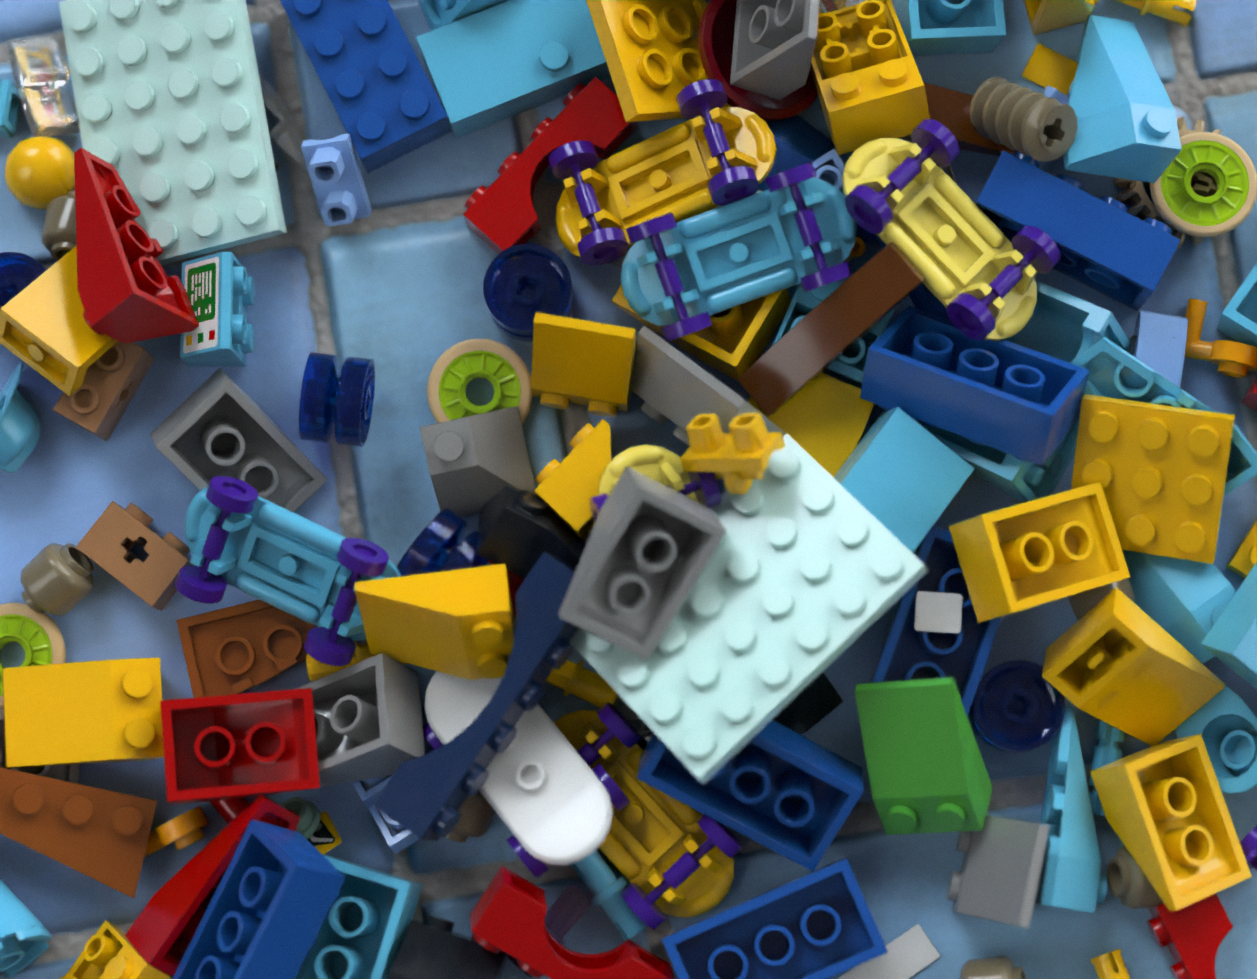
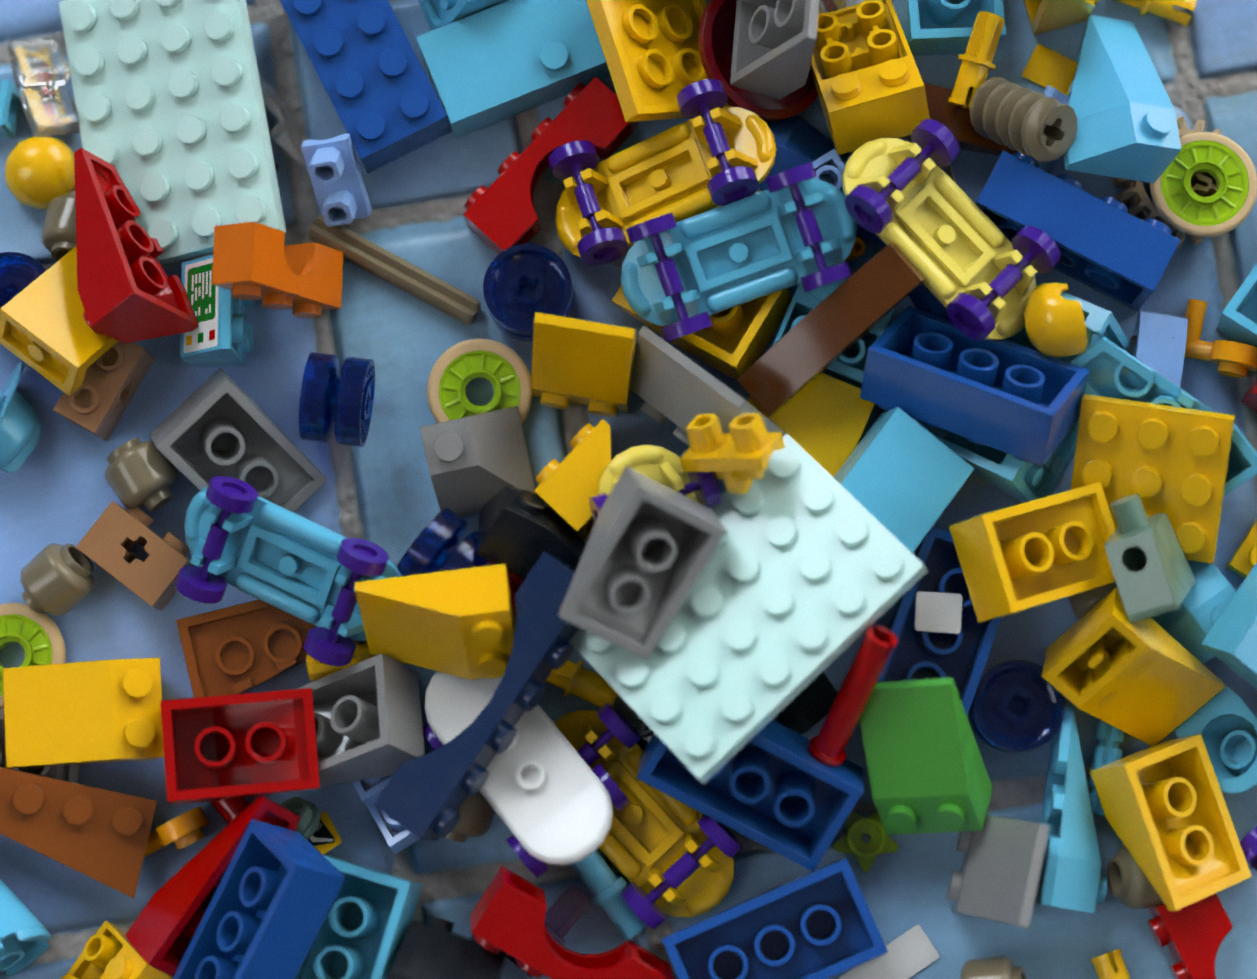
(141, 475): none -> dark tan head
(258, 266): none -> orange arch
(396, 271): none -> dark tan axle
(852, 696): none -> red pin
(865, 852): none -> lime plate
(977, 58): none -> yellow axle
(1055, 323): none -> yellow hair
(1147, 561): none -> sand green torso

